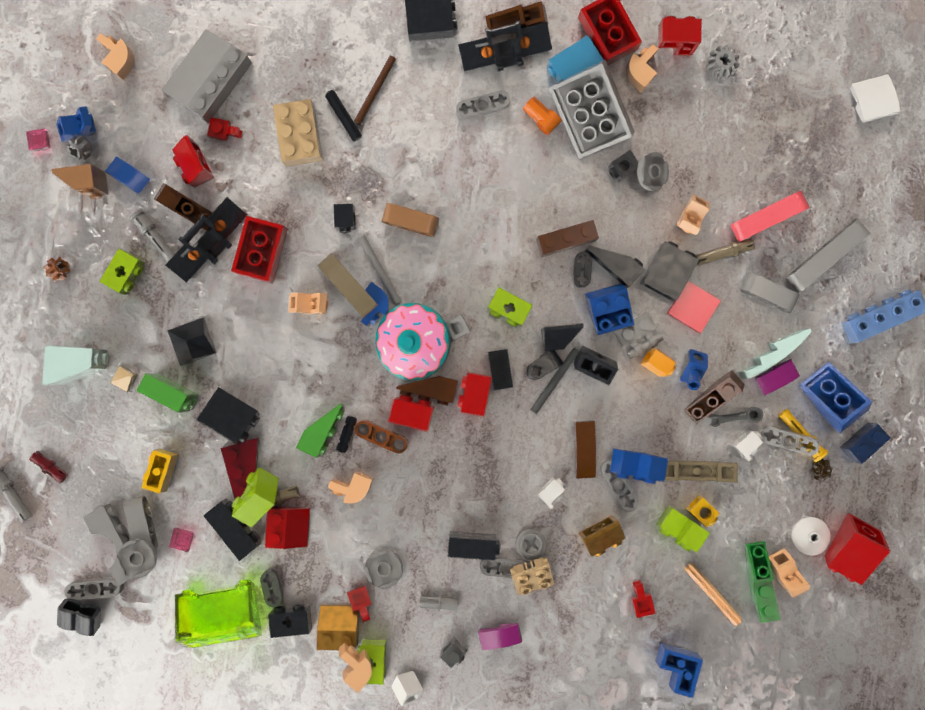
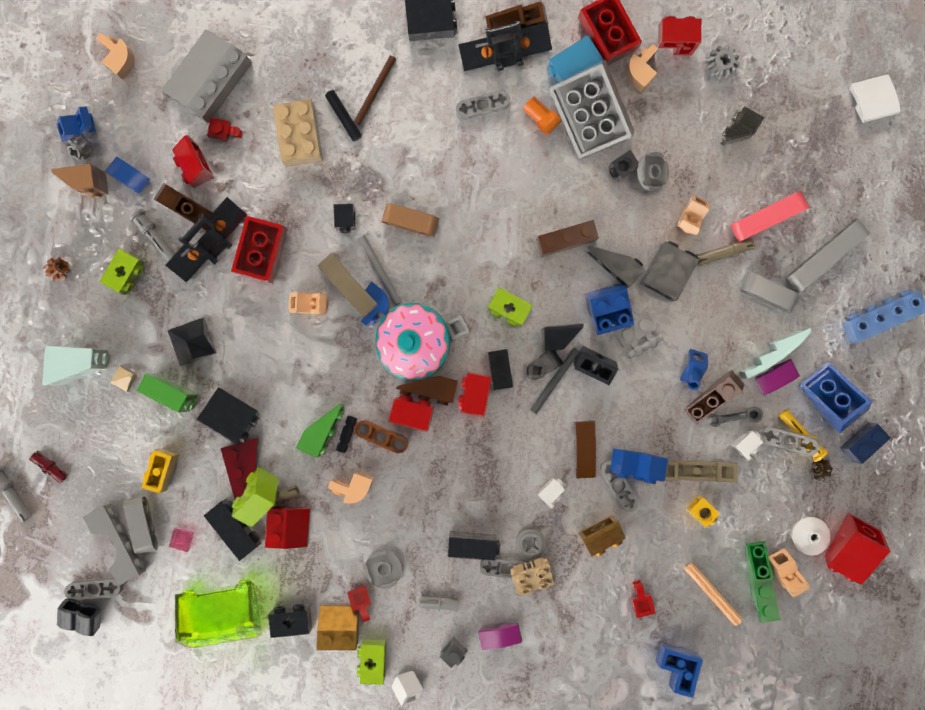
(38, 140): clear pink tile -> none
(136, 558): light grey tile -> none
(267, 588): dark grey beam -> none
(359, 667): light nougat brick -> none
(577, 269): black beam -> none
(658, 363): light orange brick -> none
(686, 532): lime brick -> none
(694, 307): coral tile -> none
(743, 127): none -> clear smoke slope

